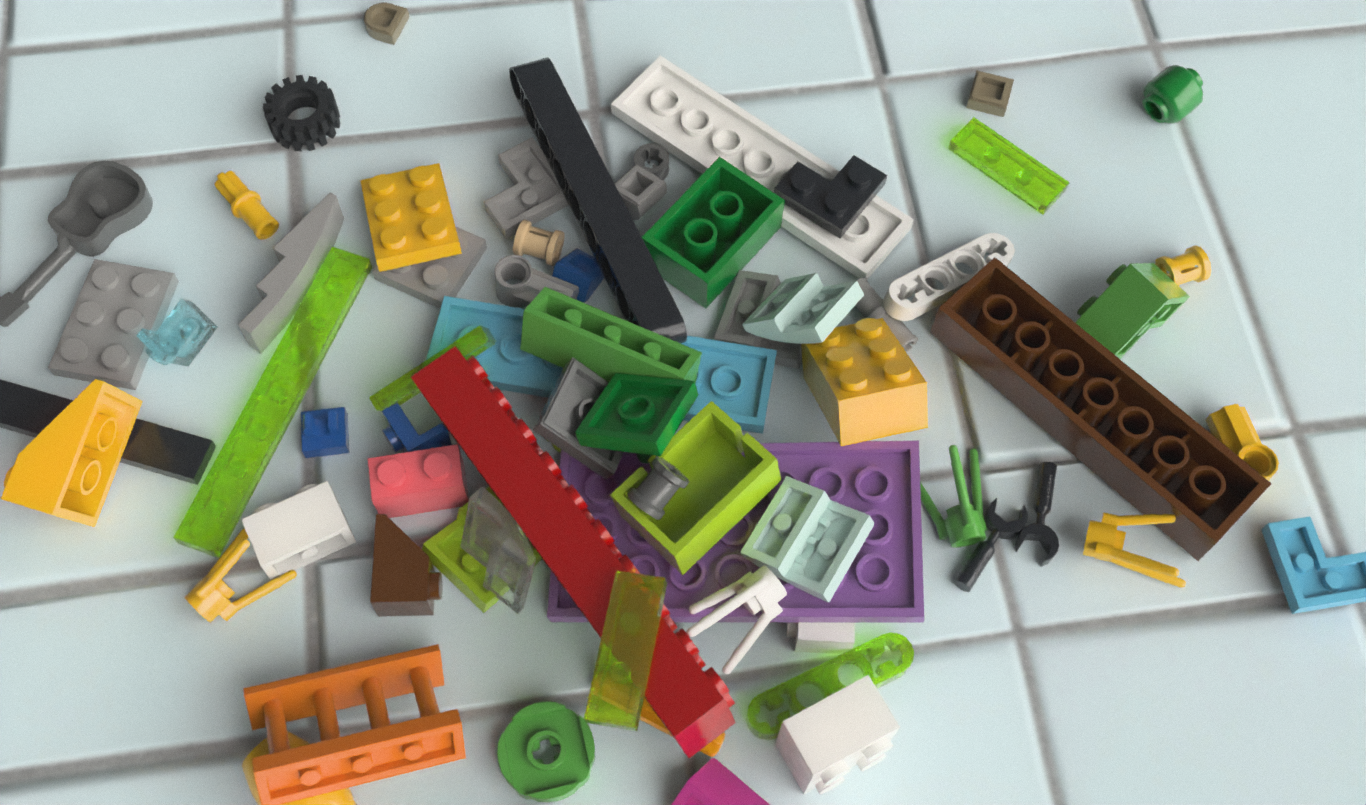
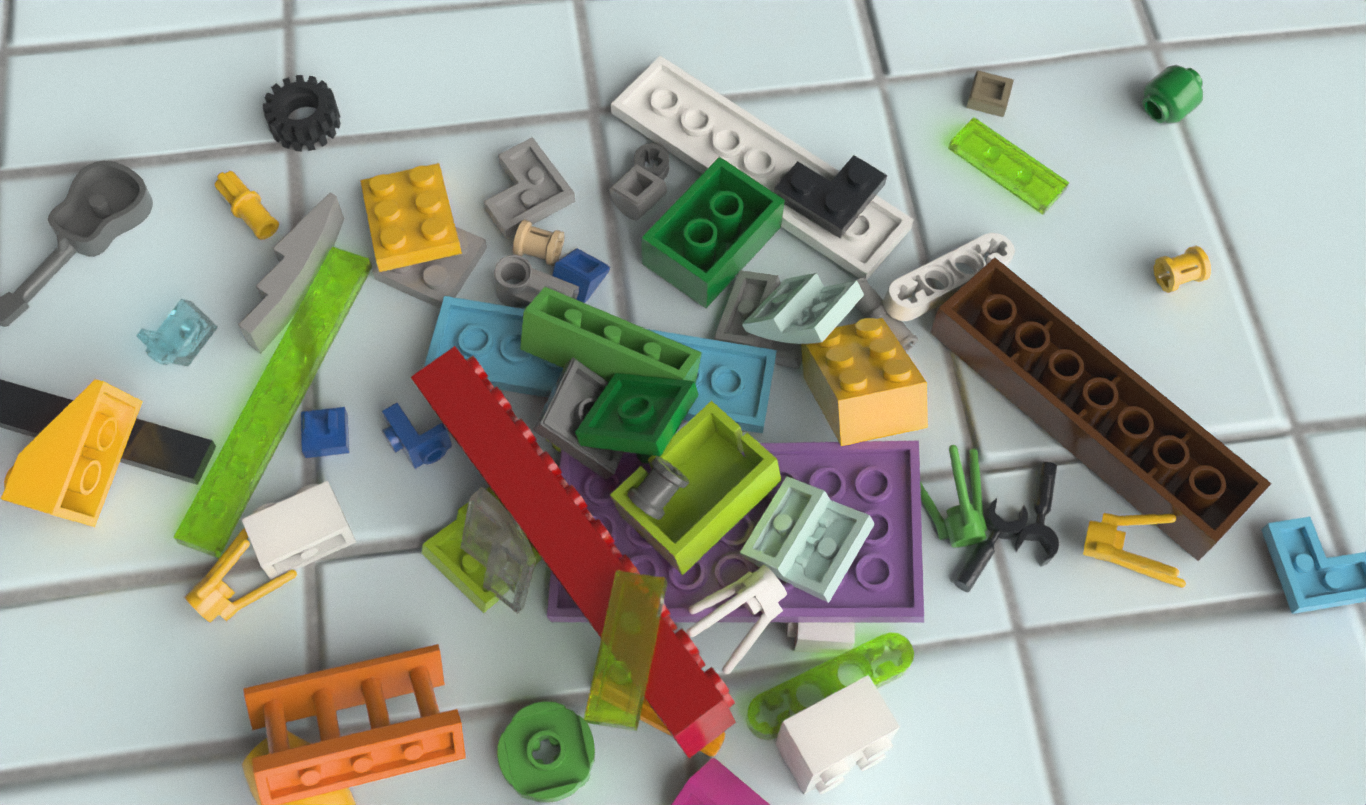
(105, 321): light grey plate -> none
(385, 21): dark tan tile -> none
(401, 574): reddish brown slope -> none
(405, 389): clear neon green tile -> none
(418, 481): coral brick -> none
(595, 201): black beam -> none
(1134, 302): bright green brick -> none
(1235, 430): yellow piece -> none

